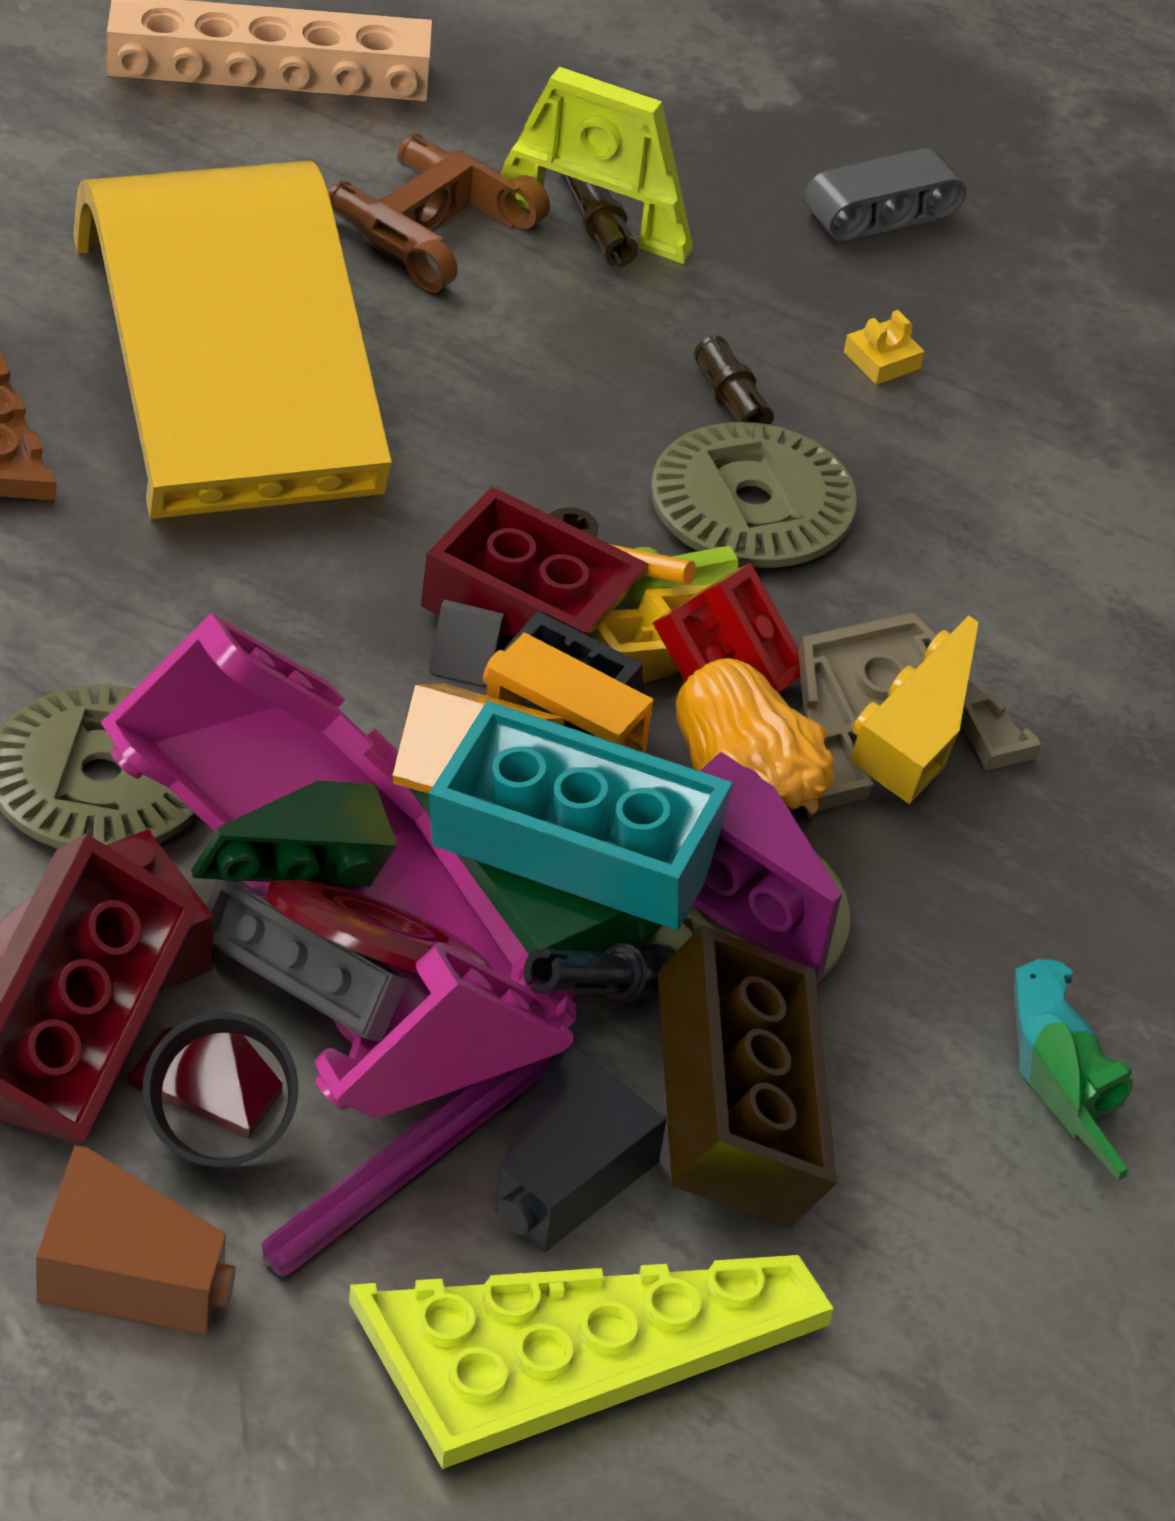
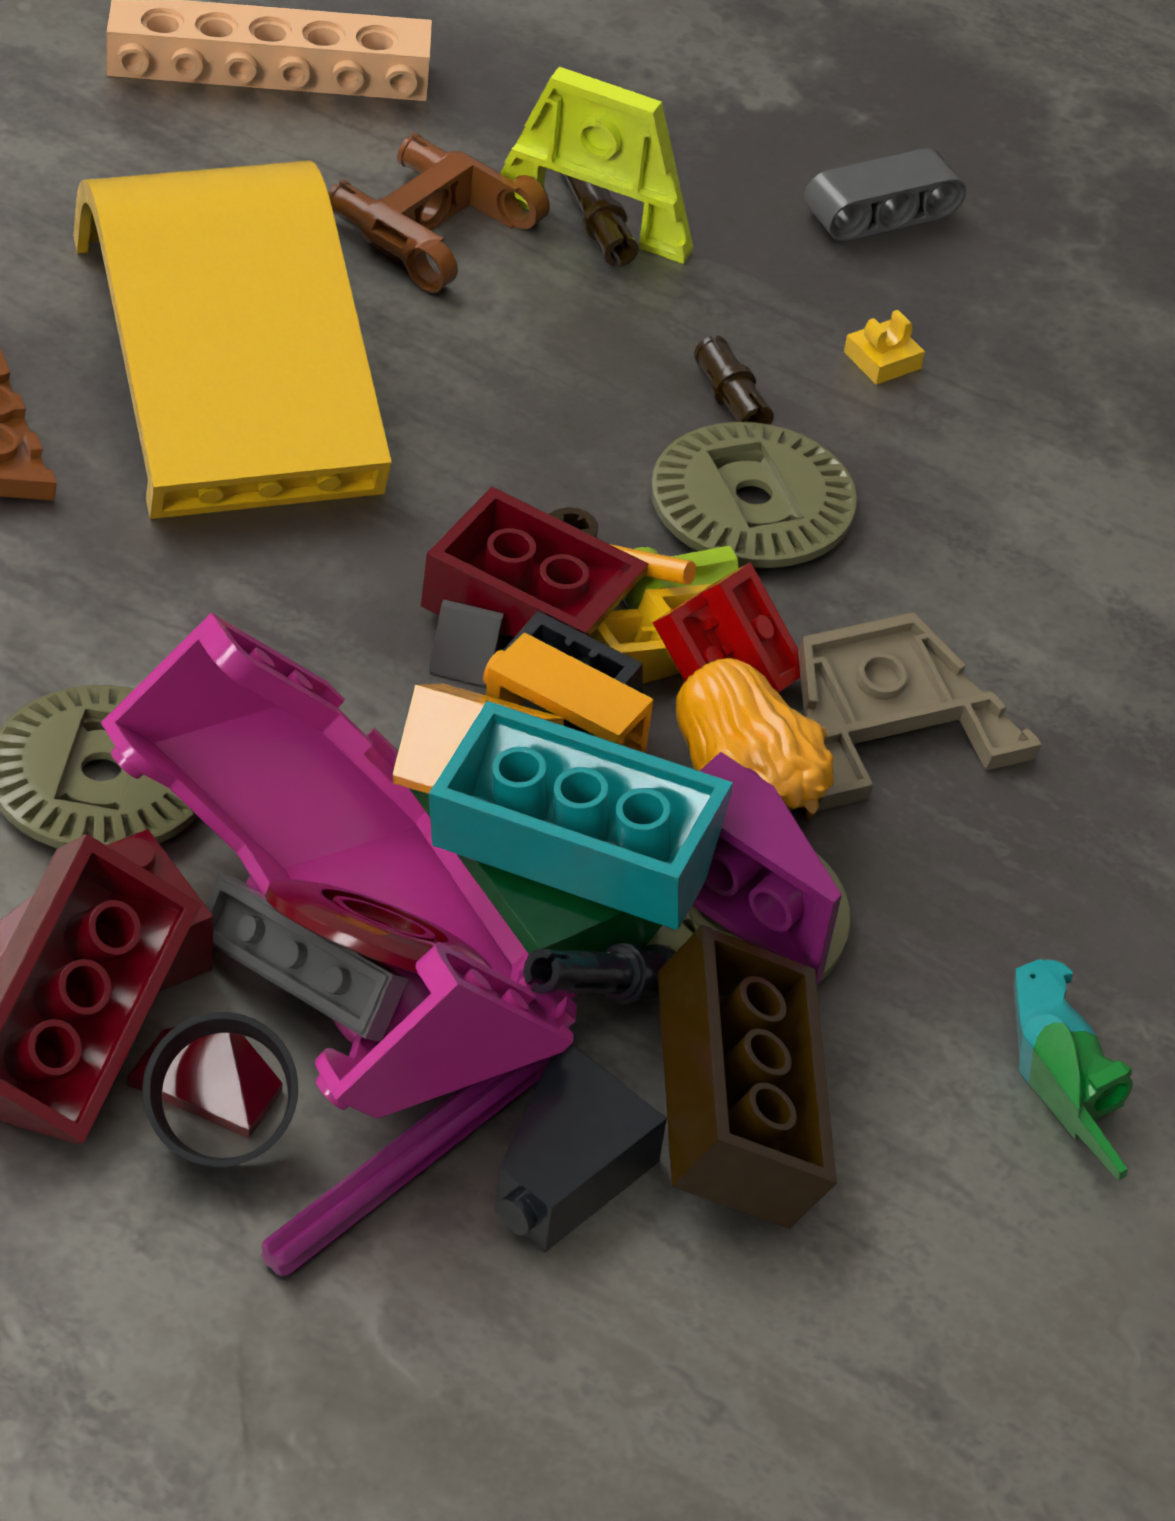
(130, 1251): dark orange slope -> none
(314, 834): dark green slope -> none
(567, 1343): neon yellow wing -> none
(915, 728): yellow slope -> none

